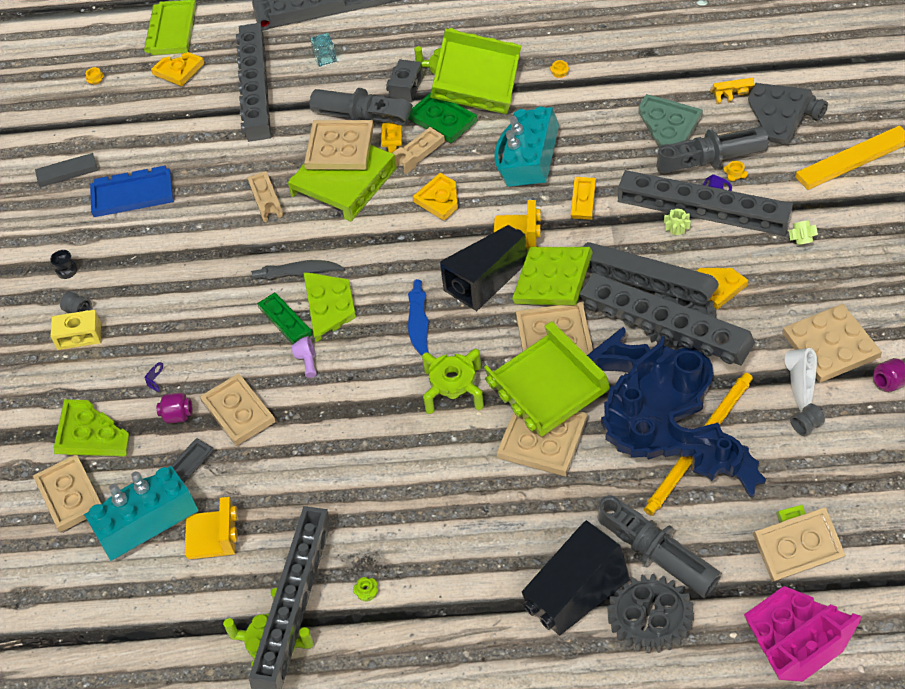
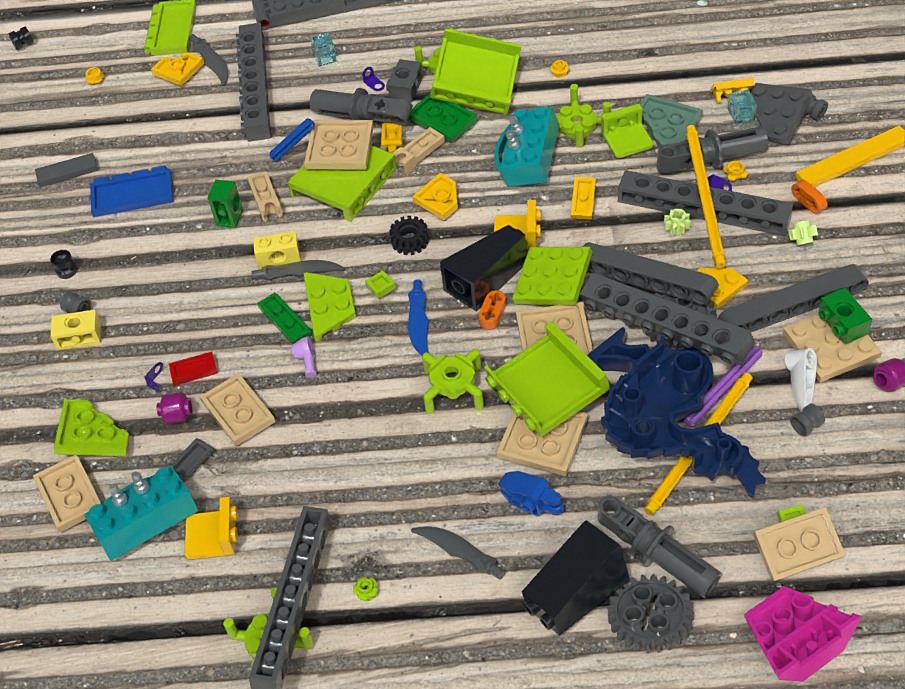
(20, 37): none -> black wheel
(193, 368): none -> red tile
(211, 58): none -> dark grey sword
(225, 203): none -> green brick
(277, 249): none -> light yellow brick
(292, 139): none -> blue axle
(371, 80): none -> dark purple piece
(380, 284): none -> lime plate
(409, 226): none -> black tyre
(459, 547): none -> dark grey sword
(488, 308): none -> orange beam
(530, 493): none -> blue hinge
(576, 112): none -> lime plate
(625, 131): none -> lime bracket
(706, 198): none -> yellow piece
(724, 385): none -> medium lavender axle
(742, 106): none -> clear light blue brick
(794, 299): none -> dark grey beam
(809, 196): none -> orange beam
(844, 315): none -> green brick

